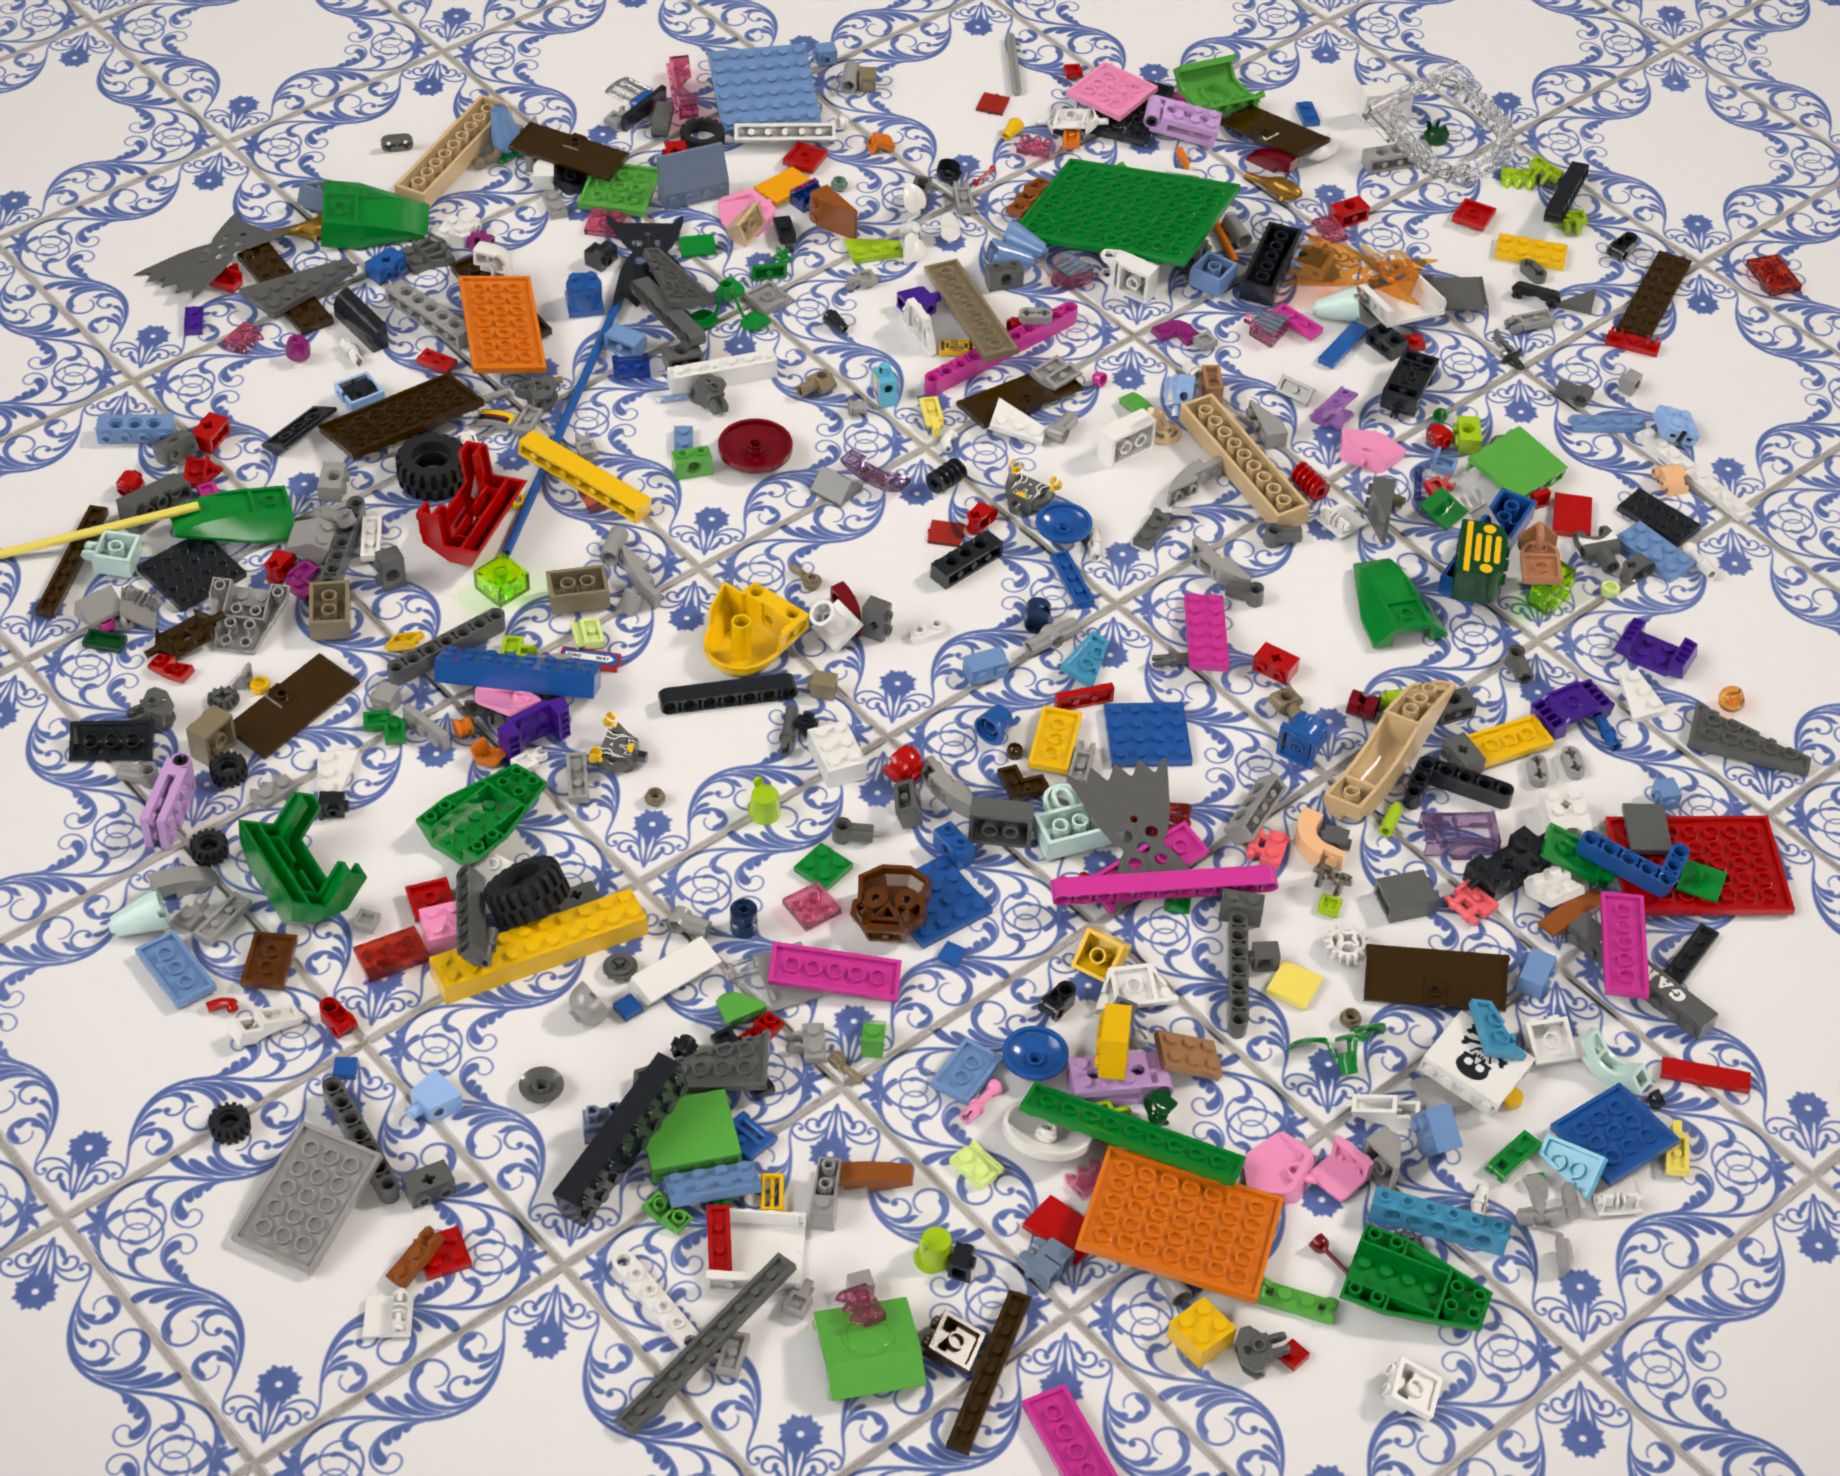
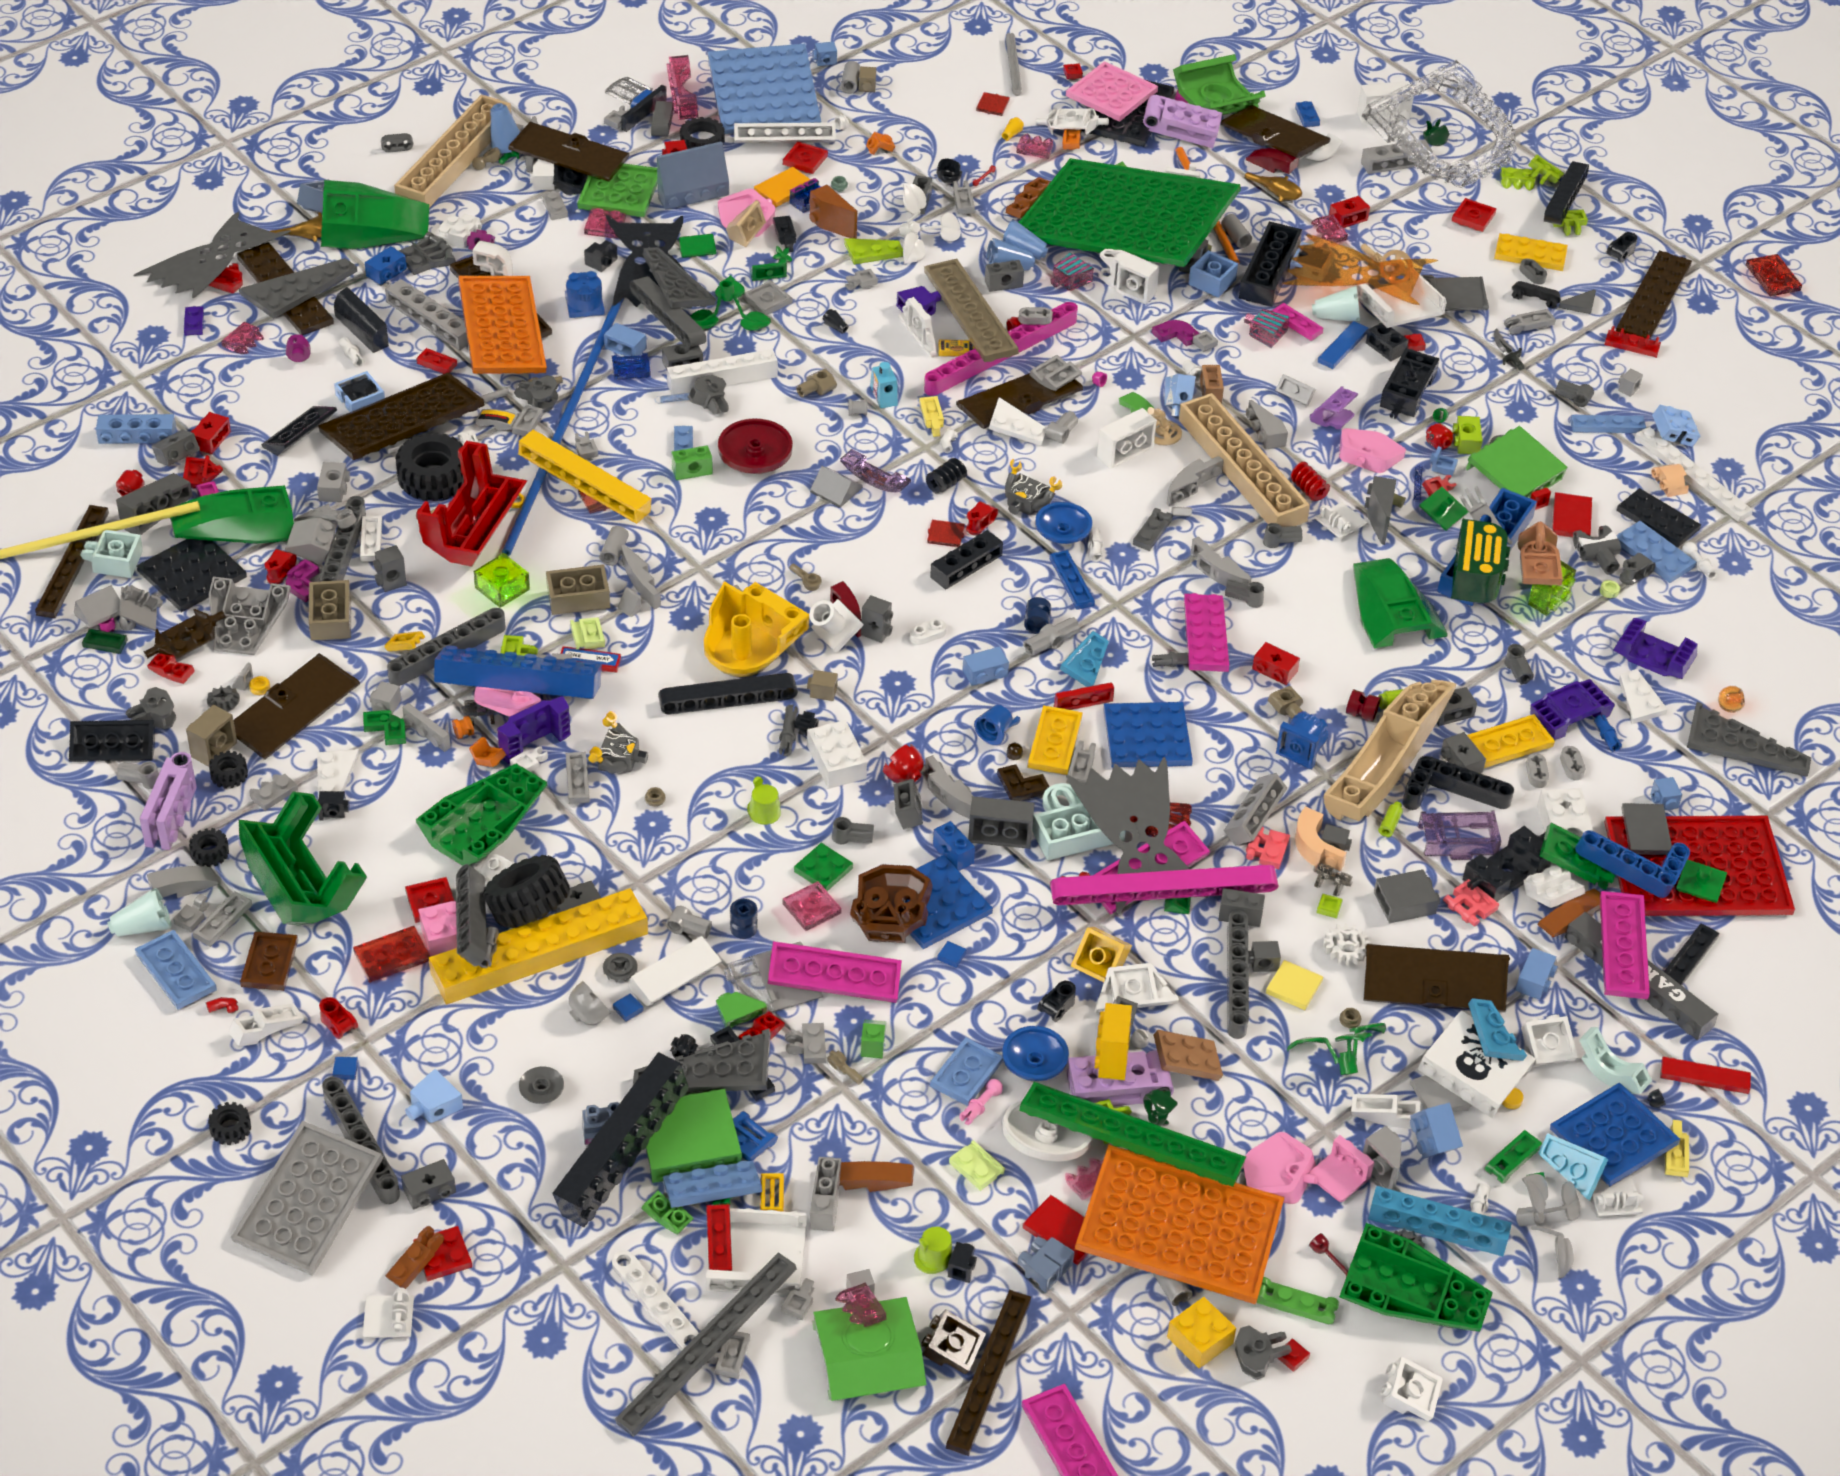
(366, 921): light grey plate -> none

